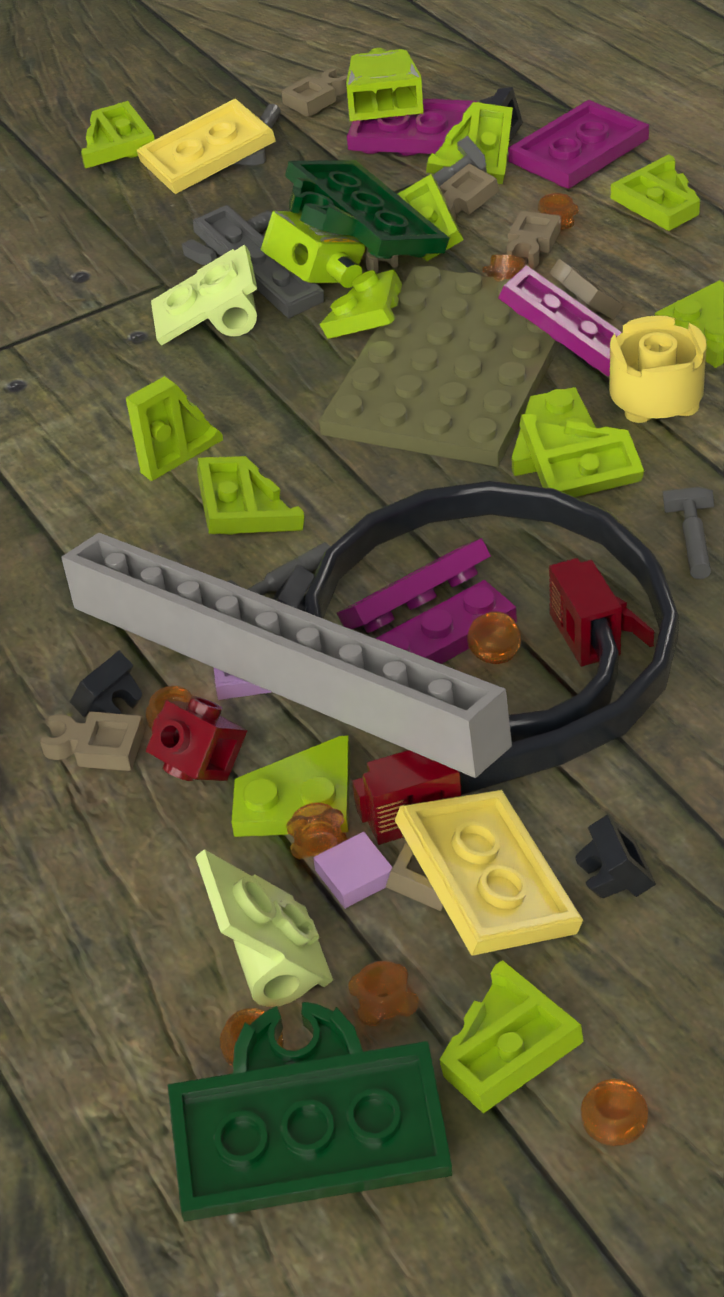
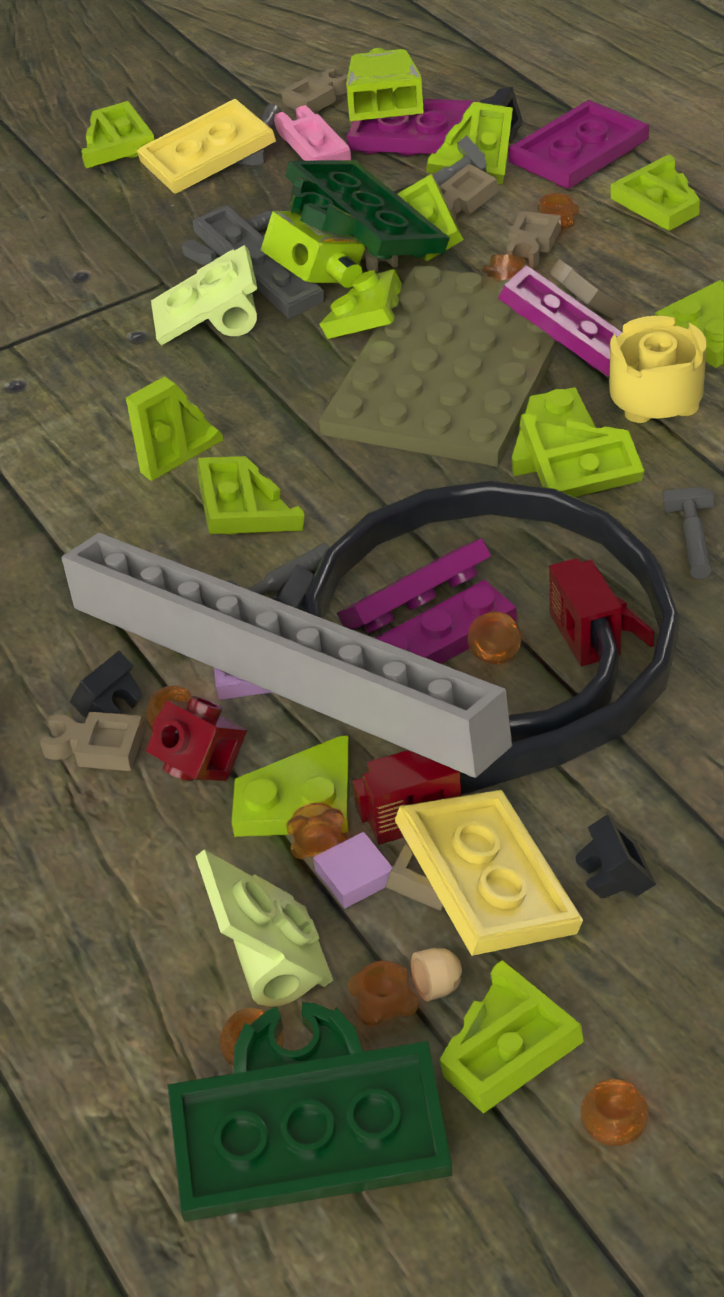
(311, 136): none -> bright pink hinge
(435, 972): none -> tan hinge

